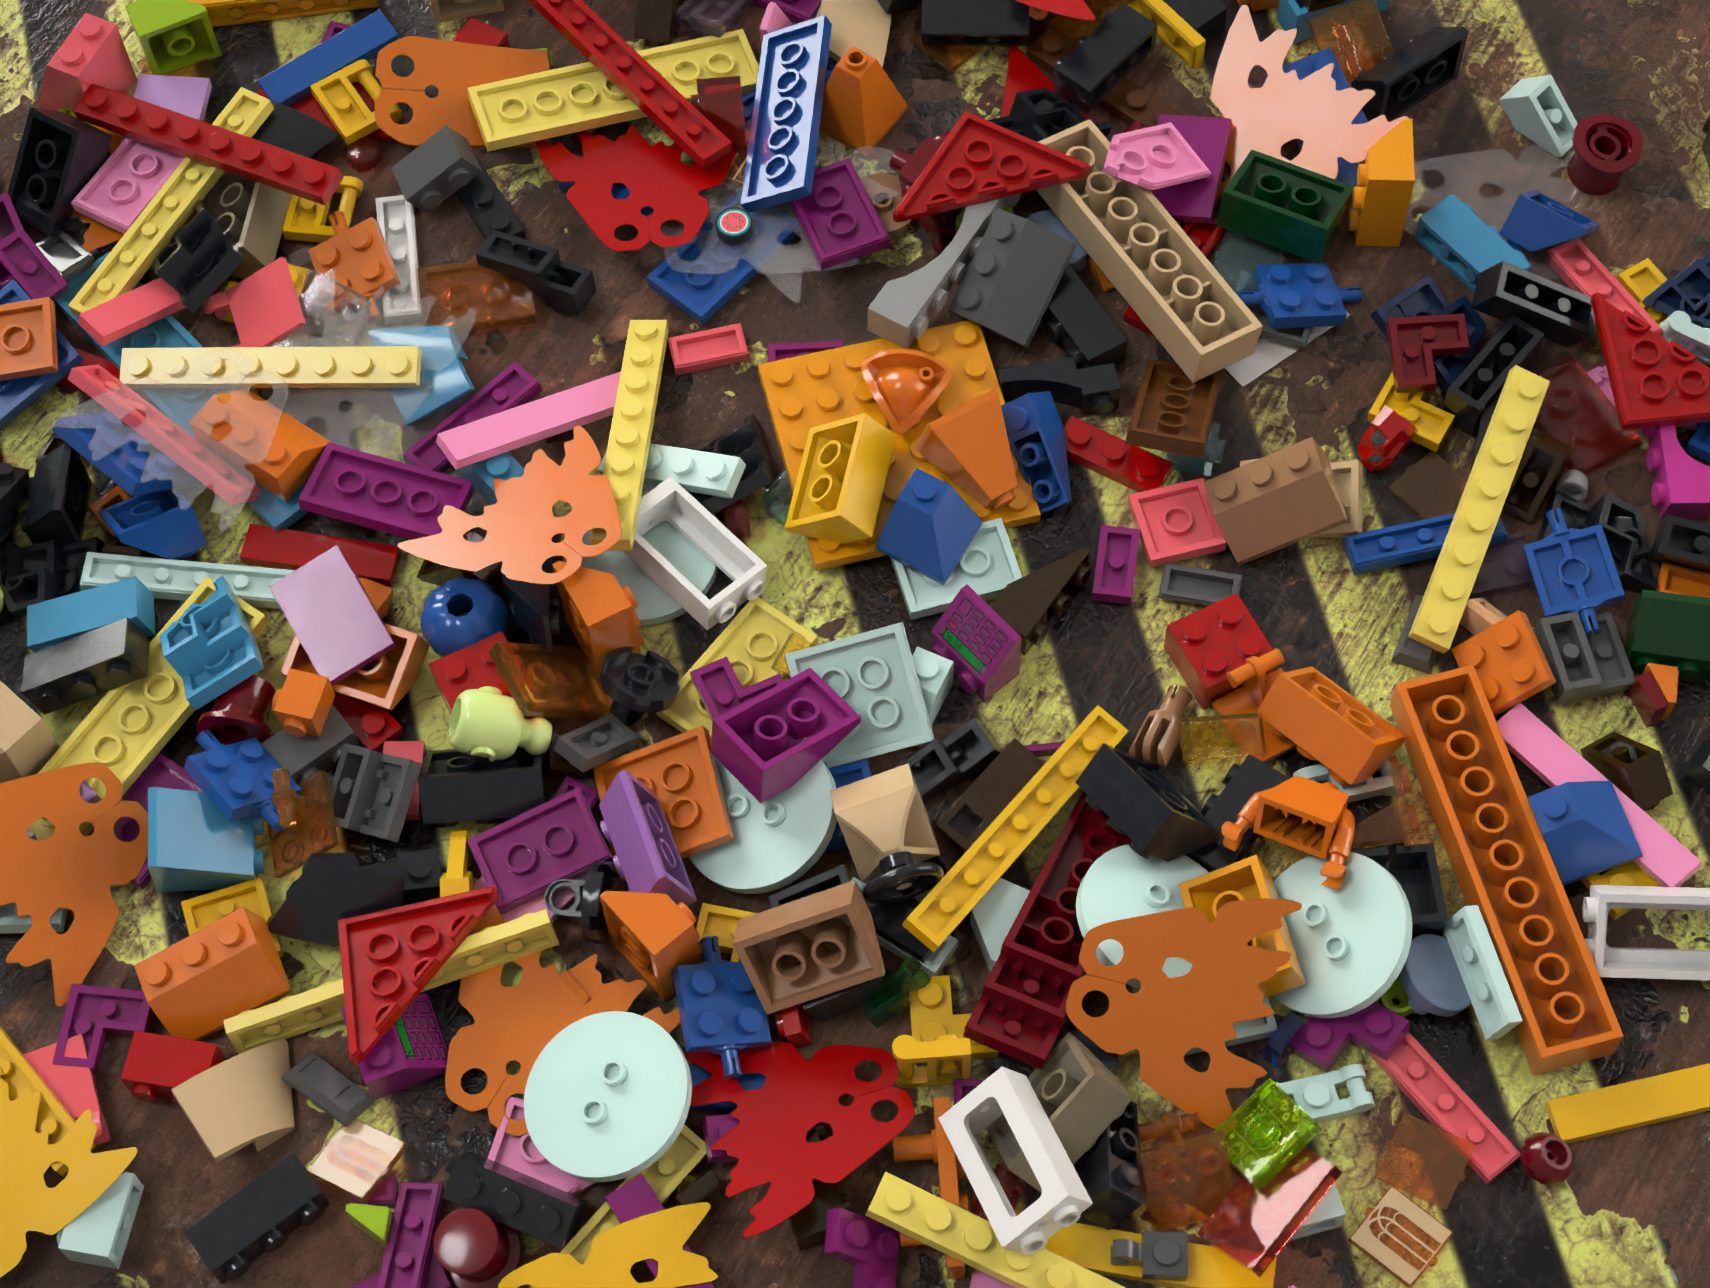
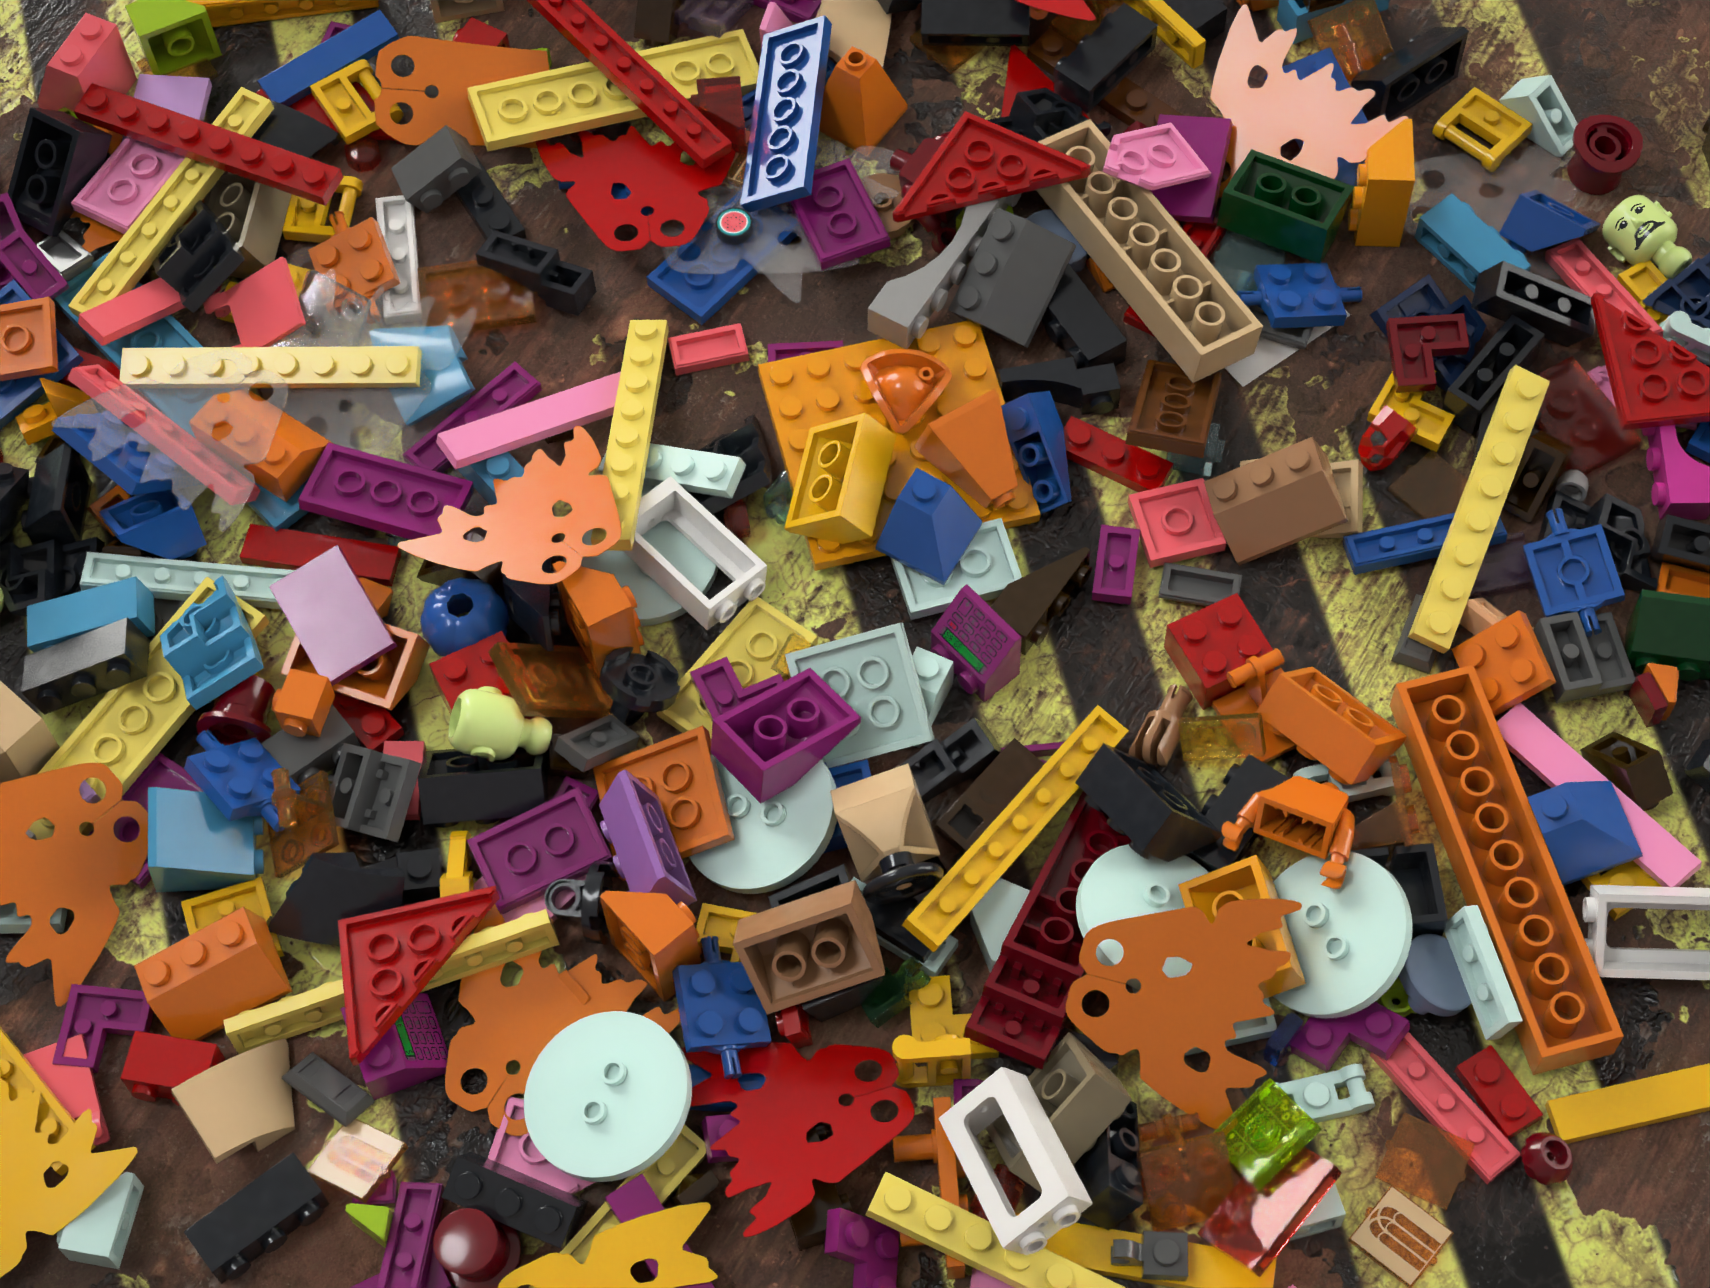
(37, 420): none -> light orange slope
(1488, 120): none -> yellow plate
(1498, 1092): none -> red plate
(1645, 232): none -> yellowish green piece

